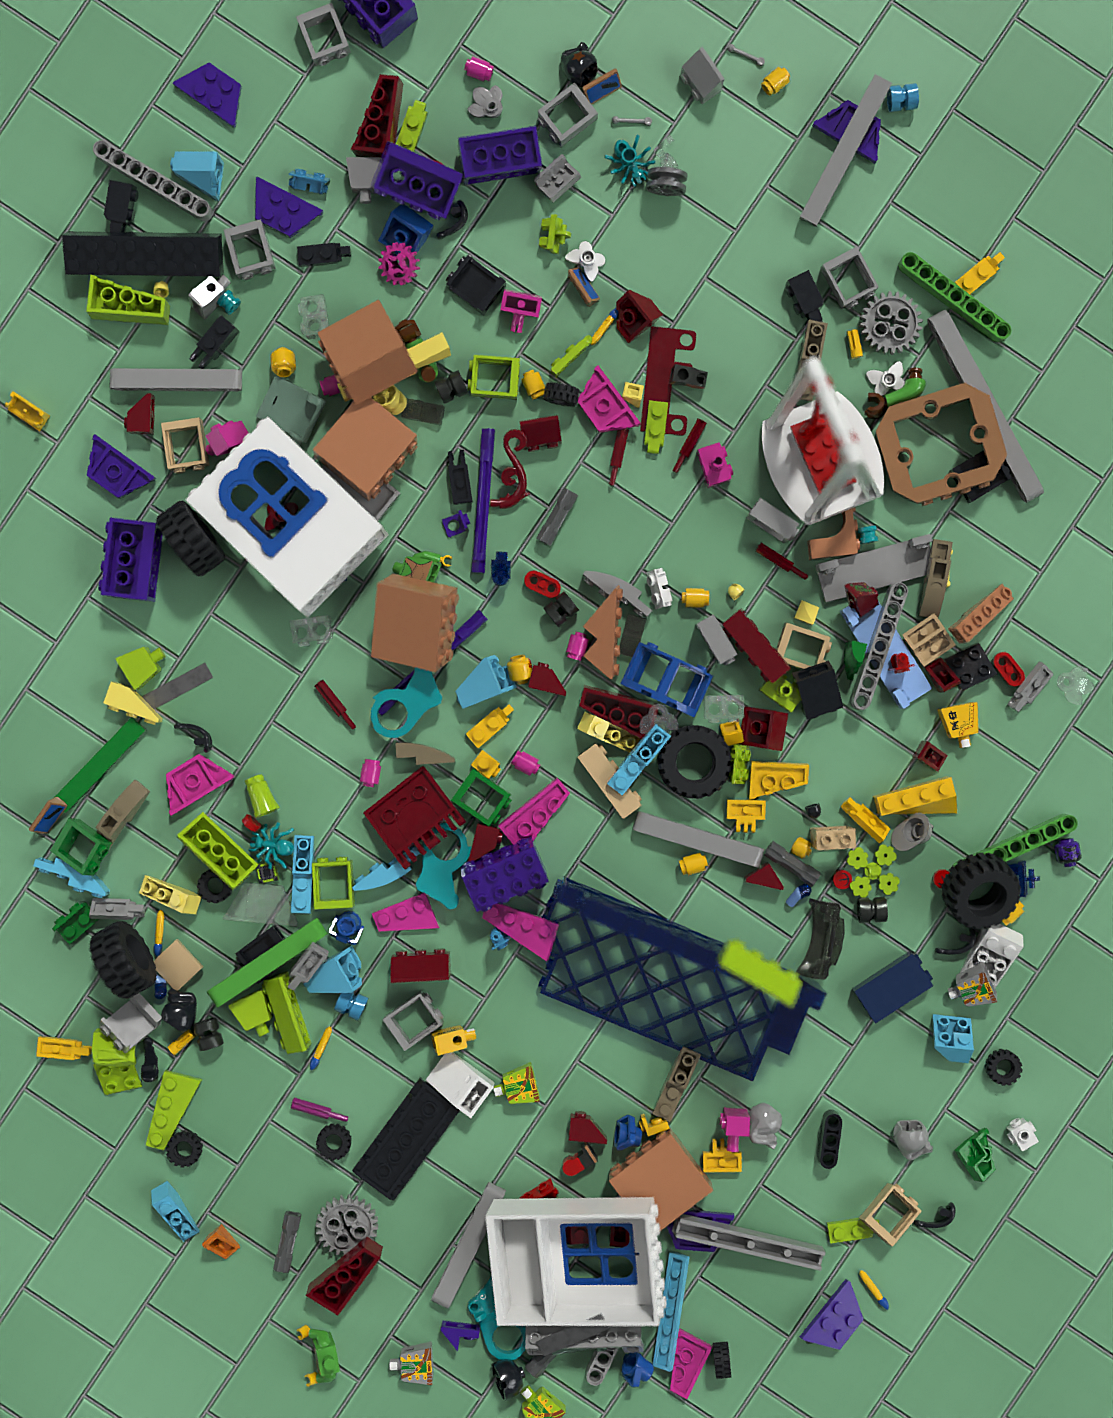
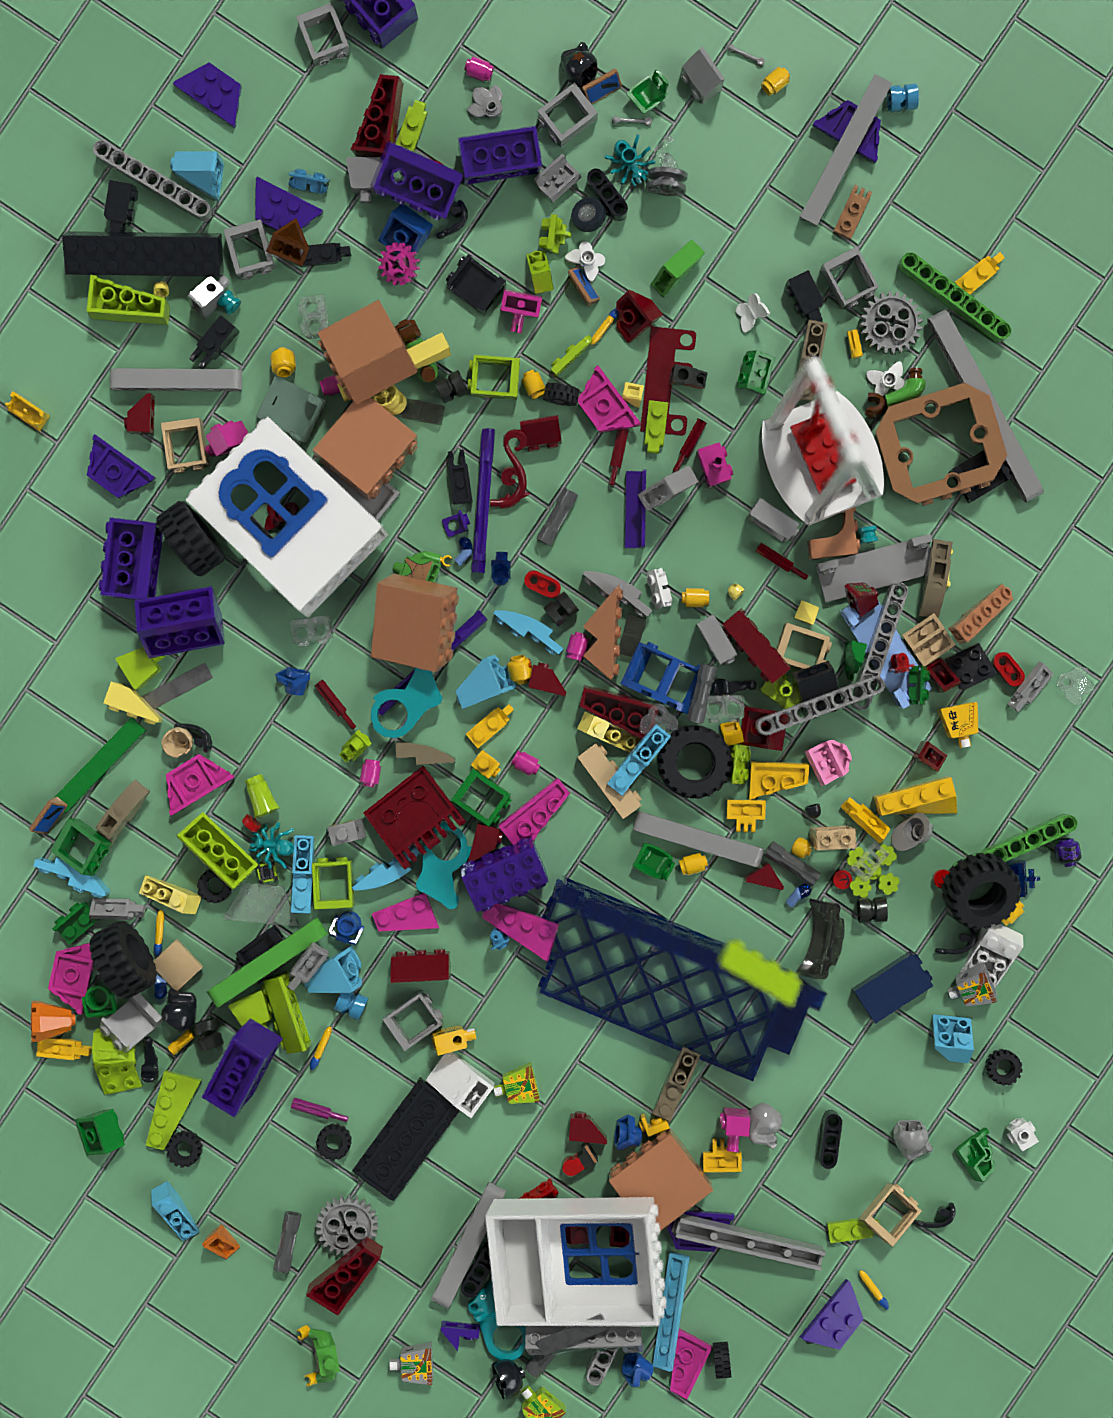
(49, 1020): none -> orange cone
(72, 975): none -> dark pink wing
(98, 998): none -> green piece
(100, 1132): none -> green slope
(177, 742): none -> tan hair
(179, 622): none -> dark purple brick
(242, 1067): none -> dark purple brick
(289, 243): none -> reddish brown slope
(294, 680): none -> blue piece
(346, 832): none -> light grey torso
(355, 746): none -> lime hips
(466, 550): none -> arm
(475, 1277): none -> black beam
(522, 624): none -> medium azure slope
(540, 271): none -> lime slope
(588, 214): none -> black wheel
(603, 186): none -> black beam
(635, 510): none -> dark purple panel
(649, 92): none -> green piece
(654, 862): none -> green piece
(668, 488): none -> light grey window
(677, 268): none -> bright green slope
(702, 691): none -> dark grey axle
(721, 686): none -> black piece
(751, 311): none -> white animal
(755, 371): none -> green bracket
(829, 705): none -> light grey beam
(829, 760): none -> bright pink slope
(852, 213): none -> medium nougat hinge
(855, 867): none -> clear slope
(919, 692): none -> green hinge

